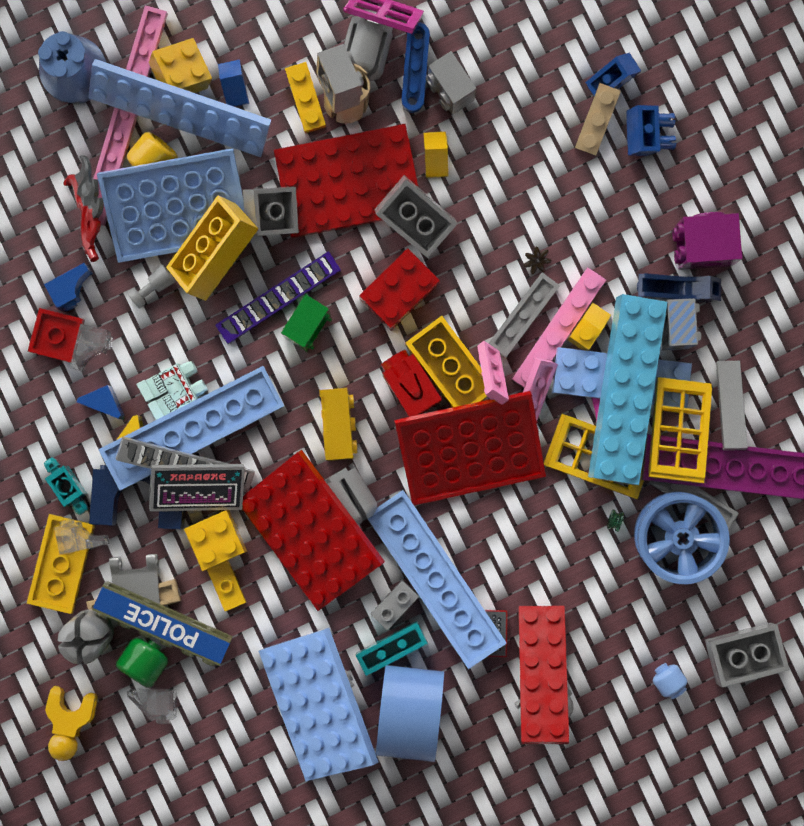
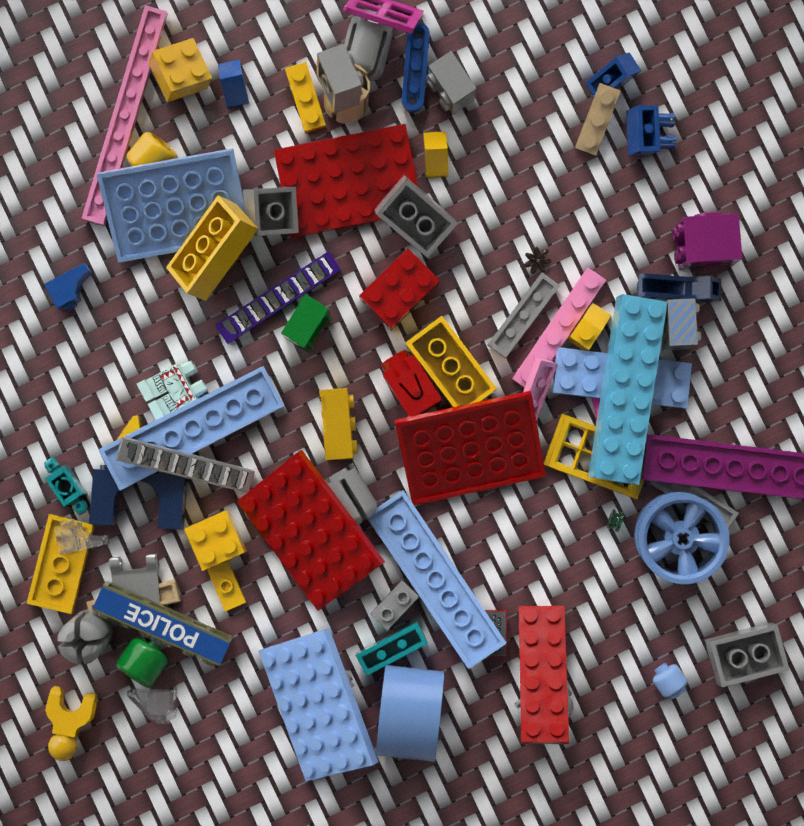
(54, 335): red plate -> none
(69, 79): medium blue cone -> none
(89, 343): clear arch -> none
(91, 206): piece -> none
(103, 401): blue slope -> none
(158, 280): light grey piece -> none
(178, 108): light blue plate -> none
(196, 487): tile -> none
(492, 373): bright pink plate -> none
(683, 387): yellow piece -> none
(731, 405): light grey tile -> none

